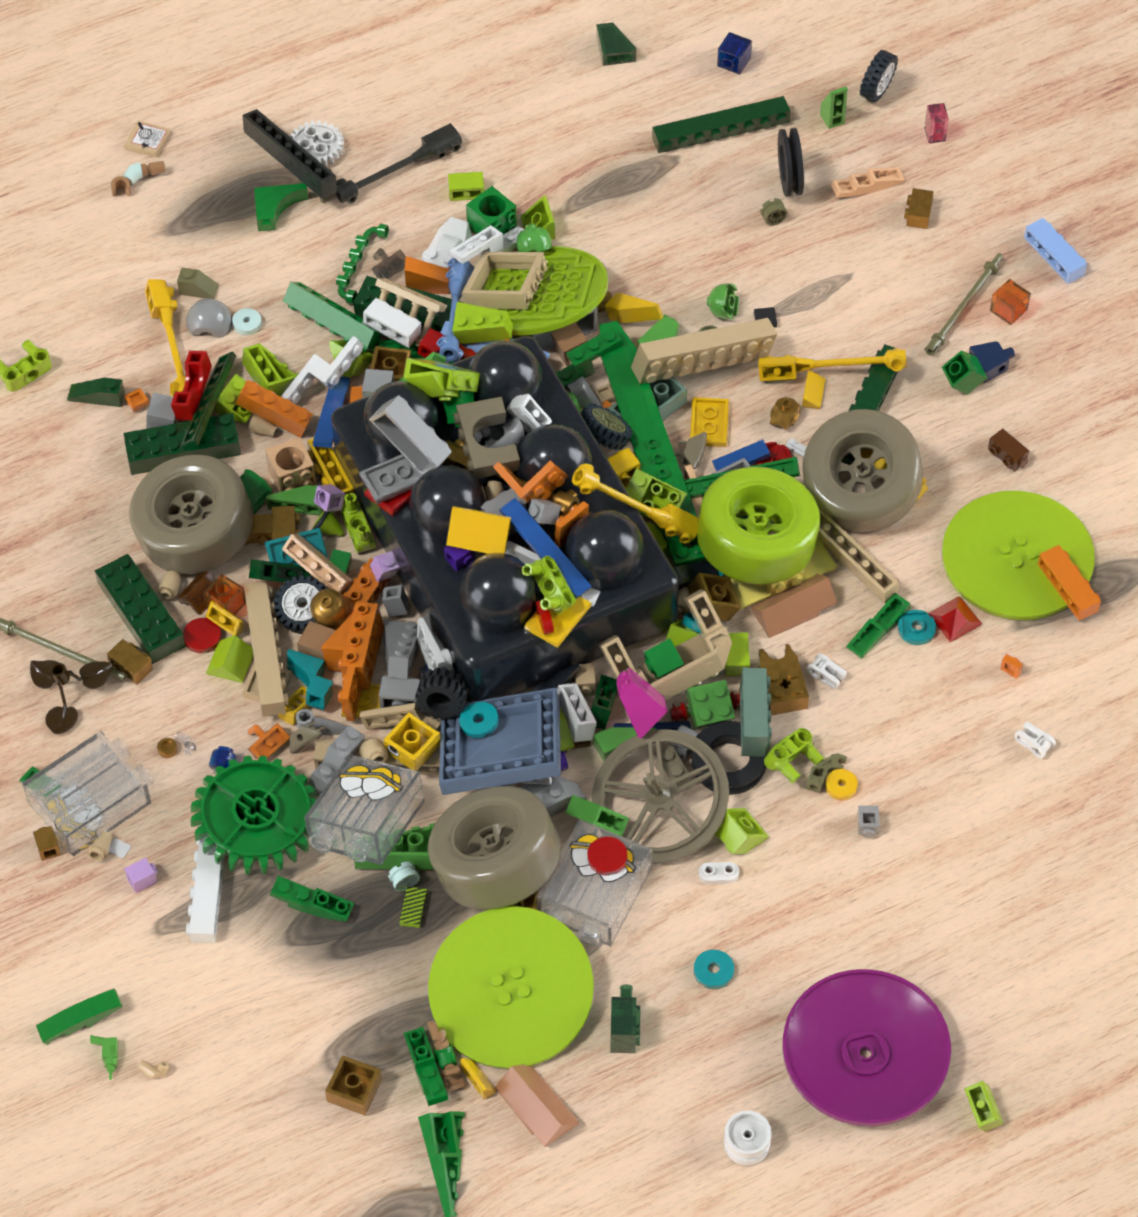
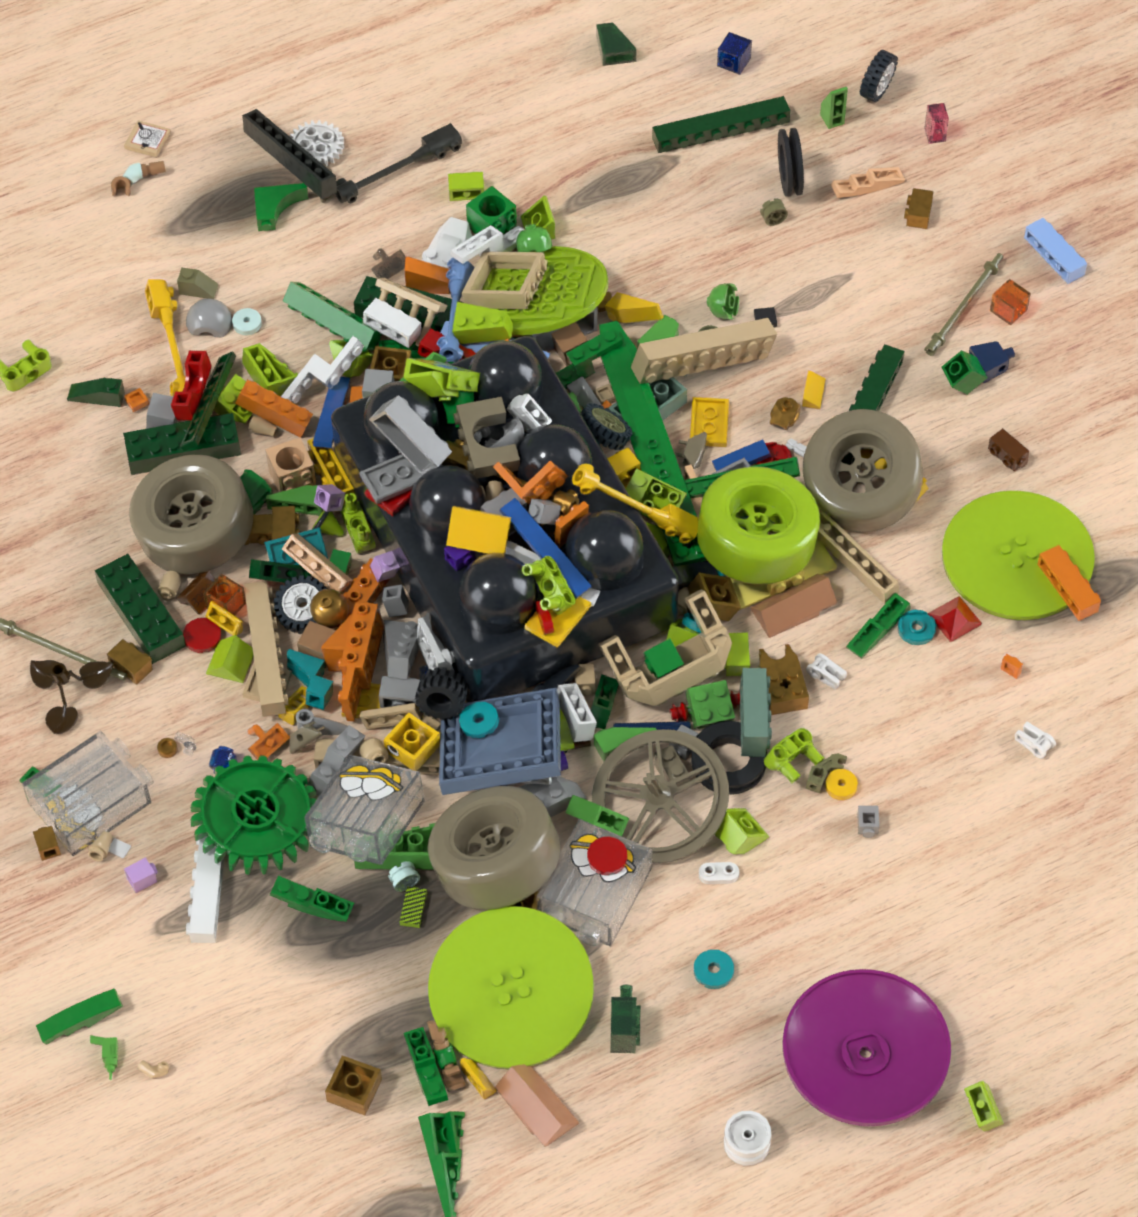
(355, 256): green bar -> none
(641, 701): dark pink slope -> none
(788, 366): yellow bar -> none

